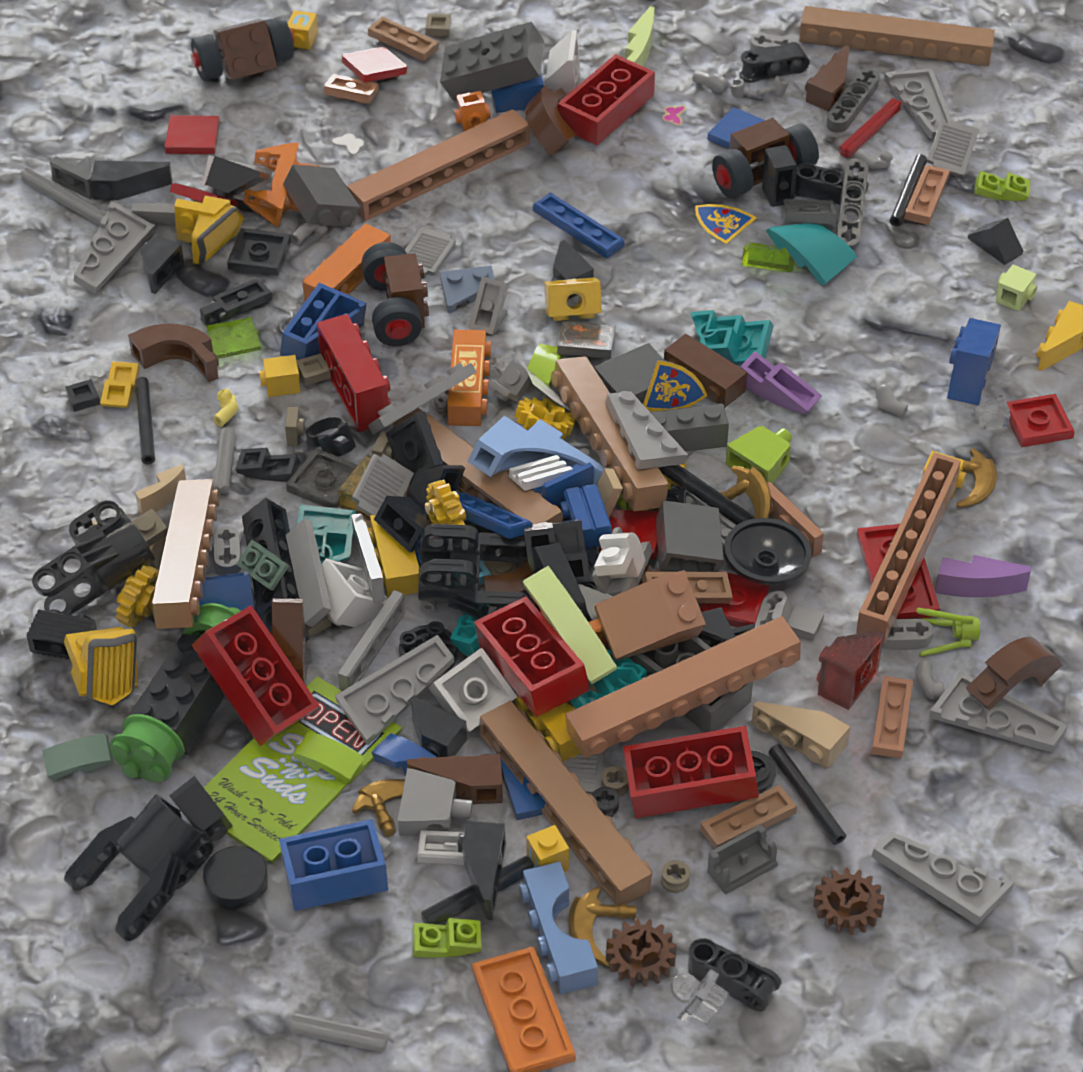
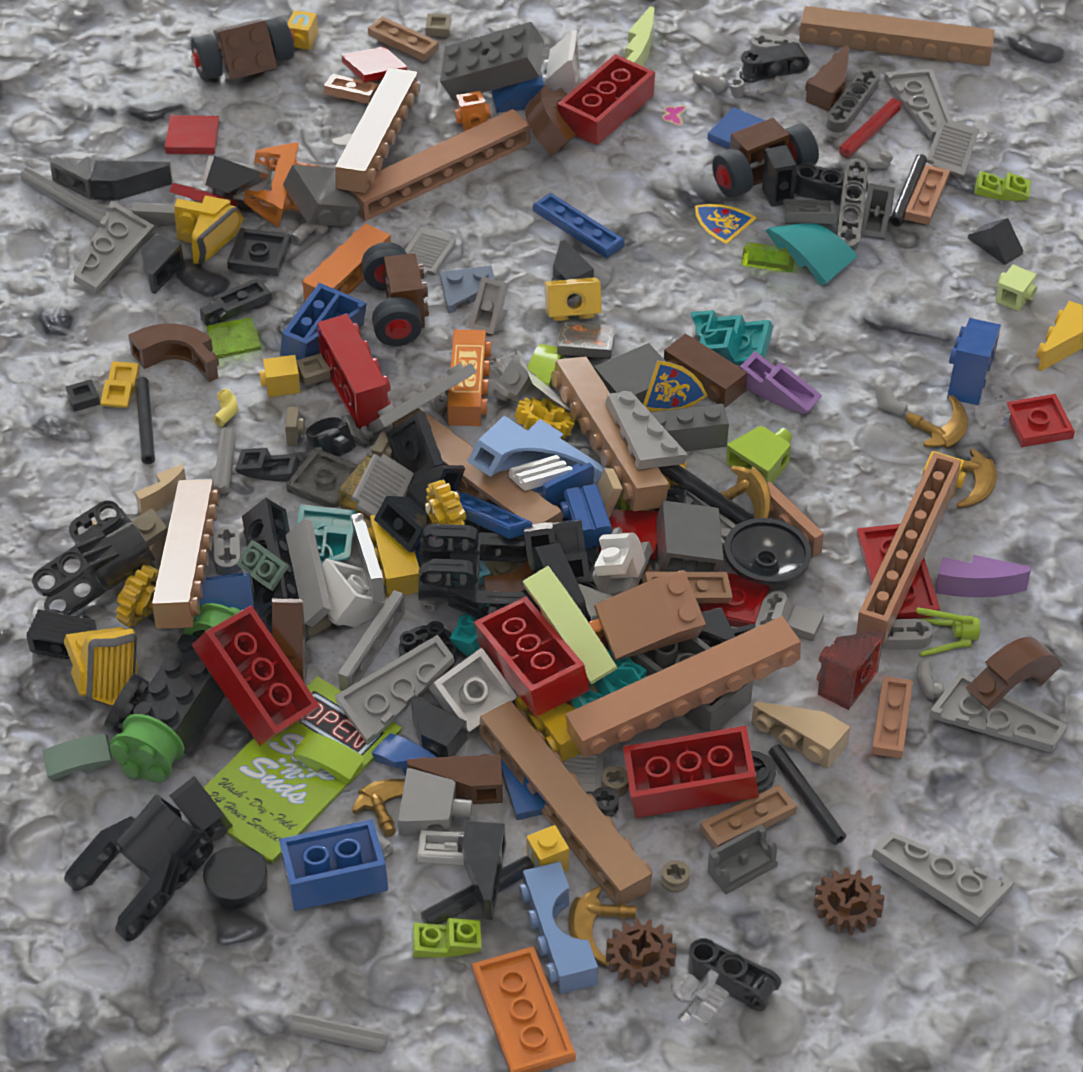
(125, 703): none -> black tile
(361, 436): none -> dark grey arm
(377, 130): none -> brick
(877, 210): none -> dark grey slope
(946, 435): none -> pearl gold piece

